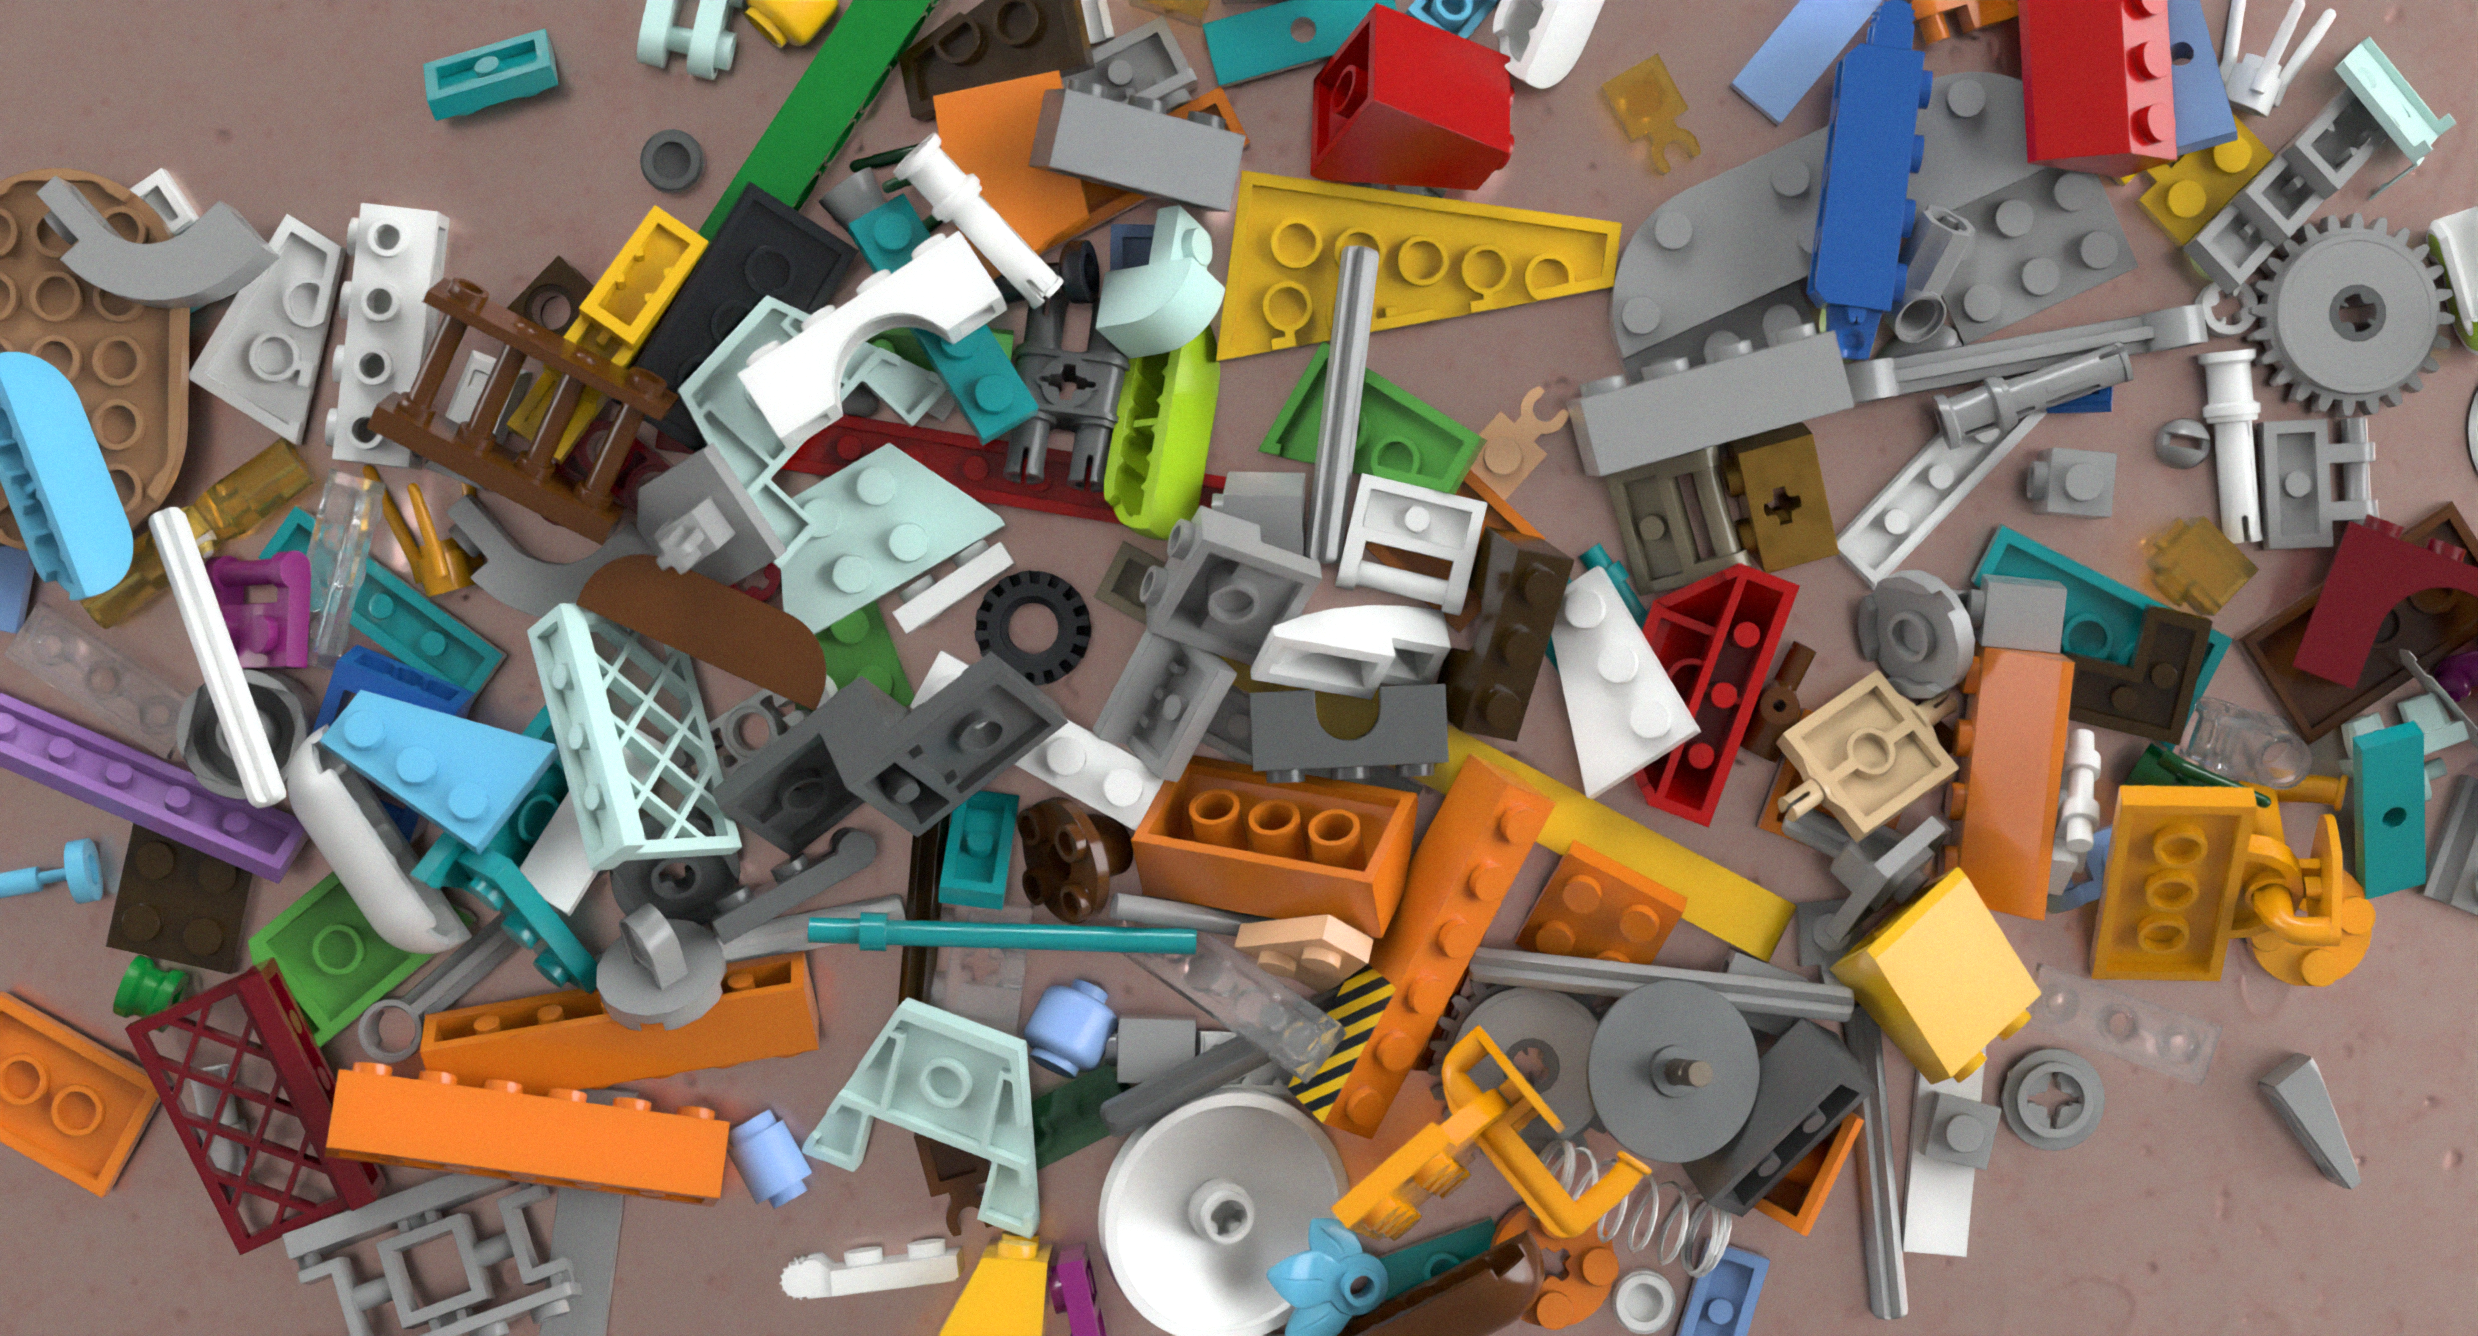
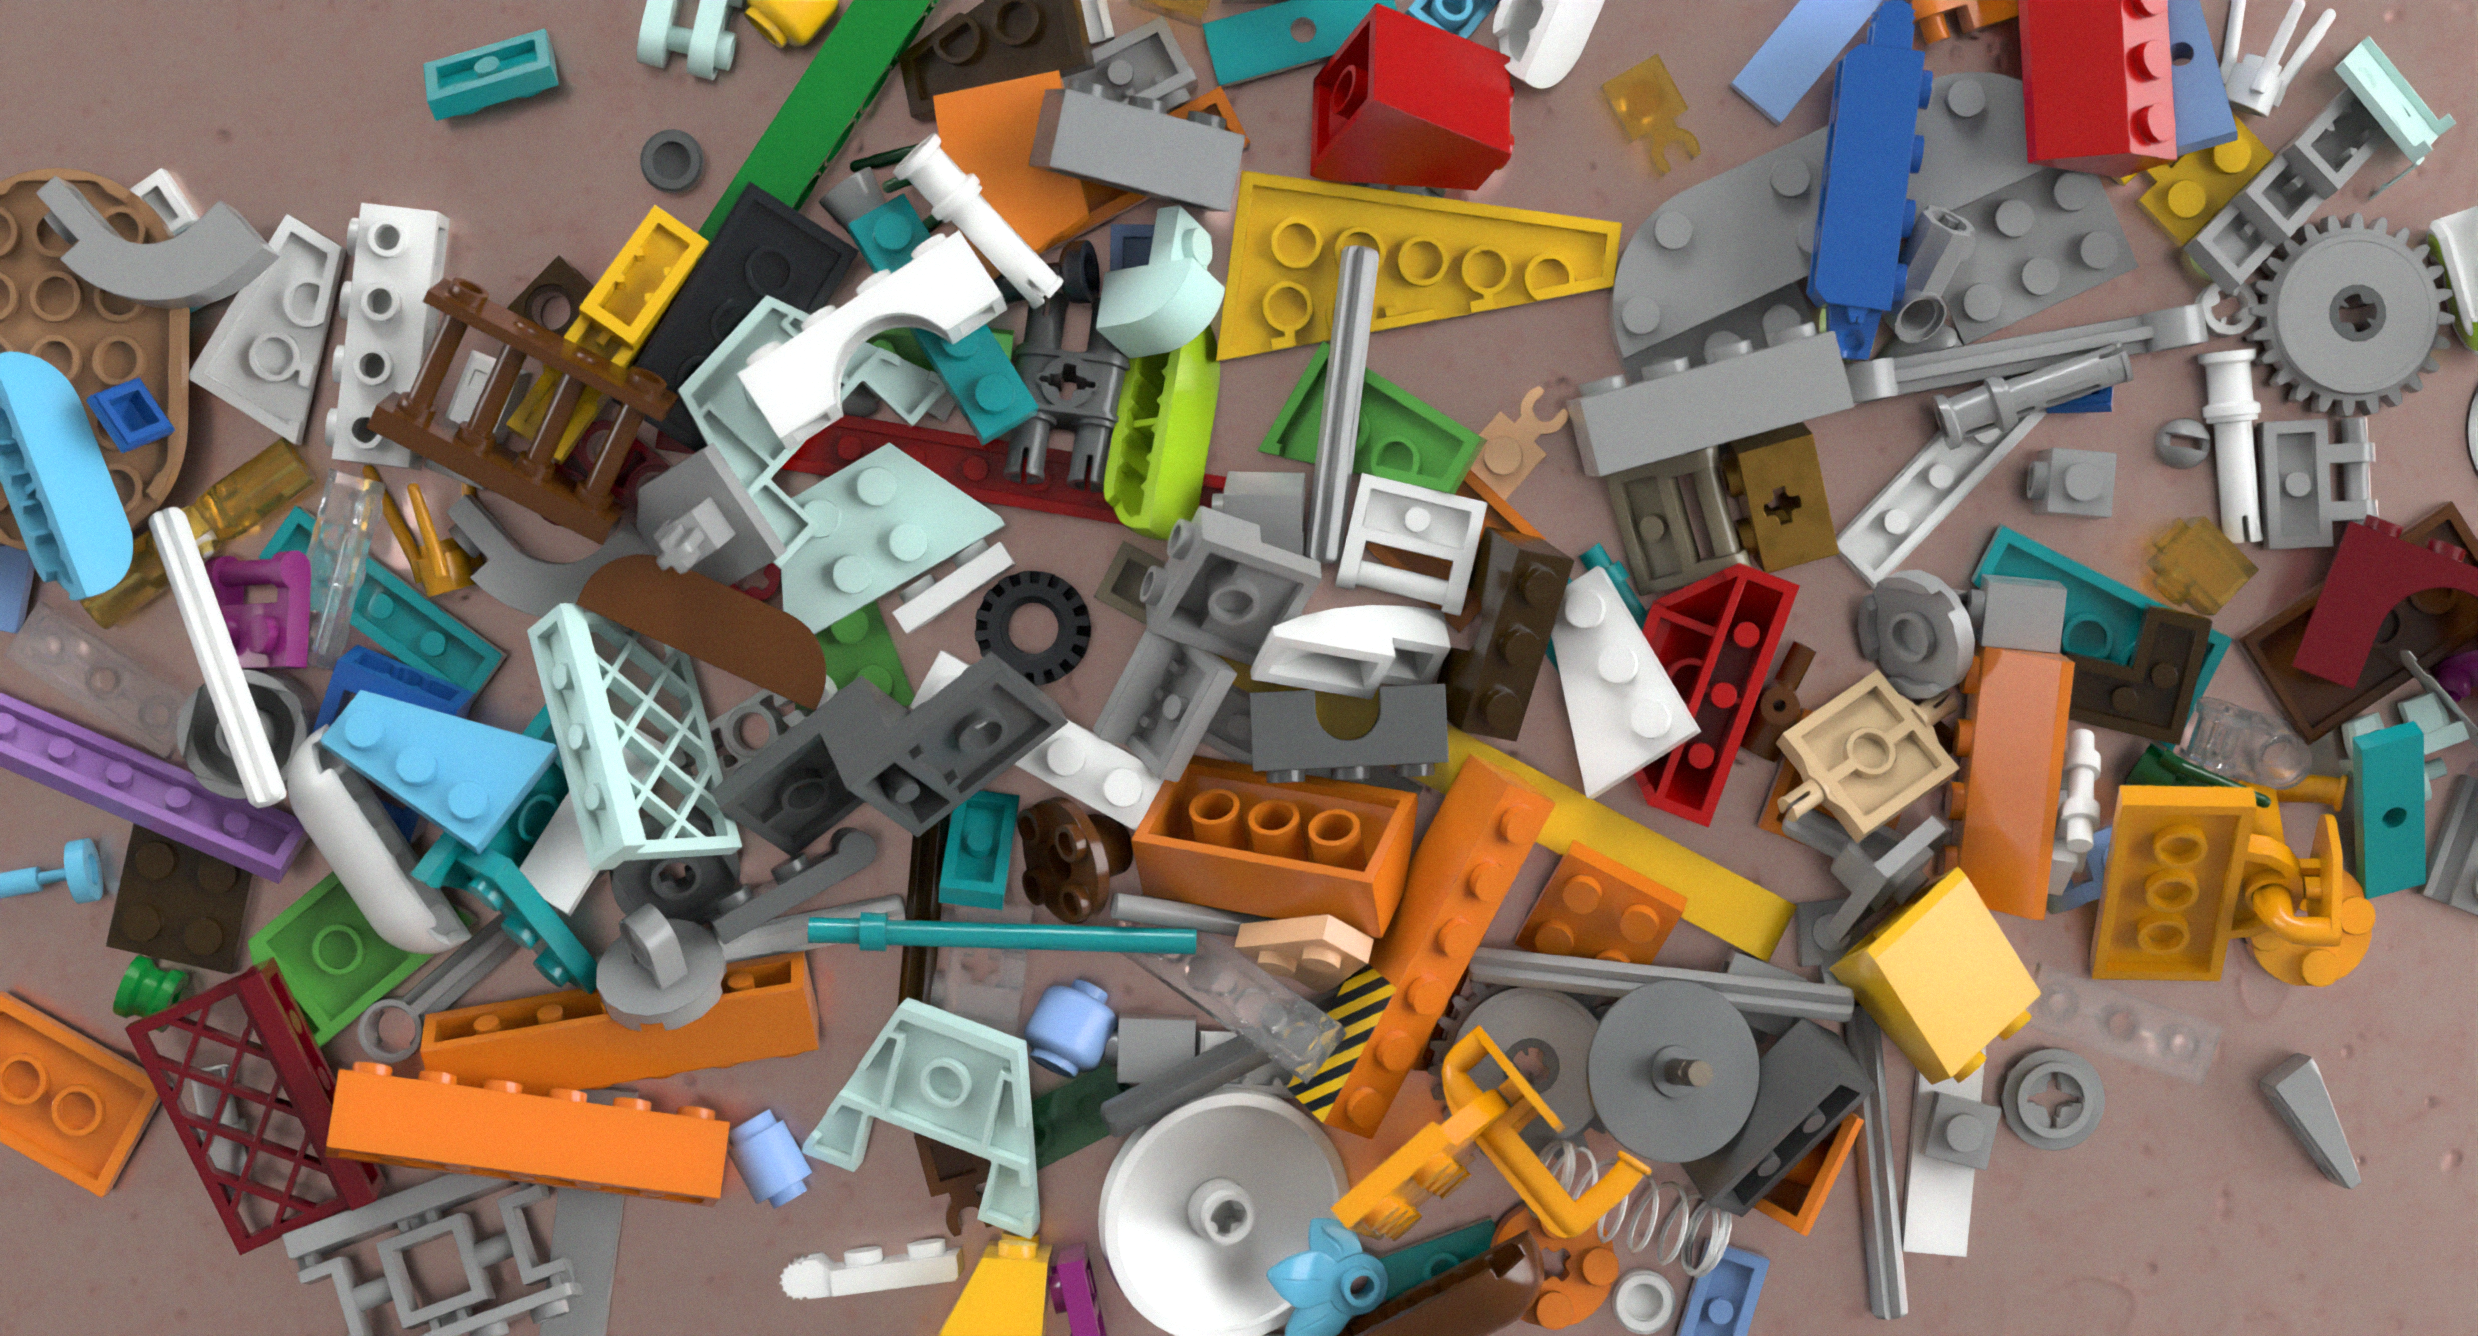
(130, 415): none -> blue slope

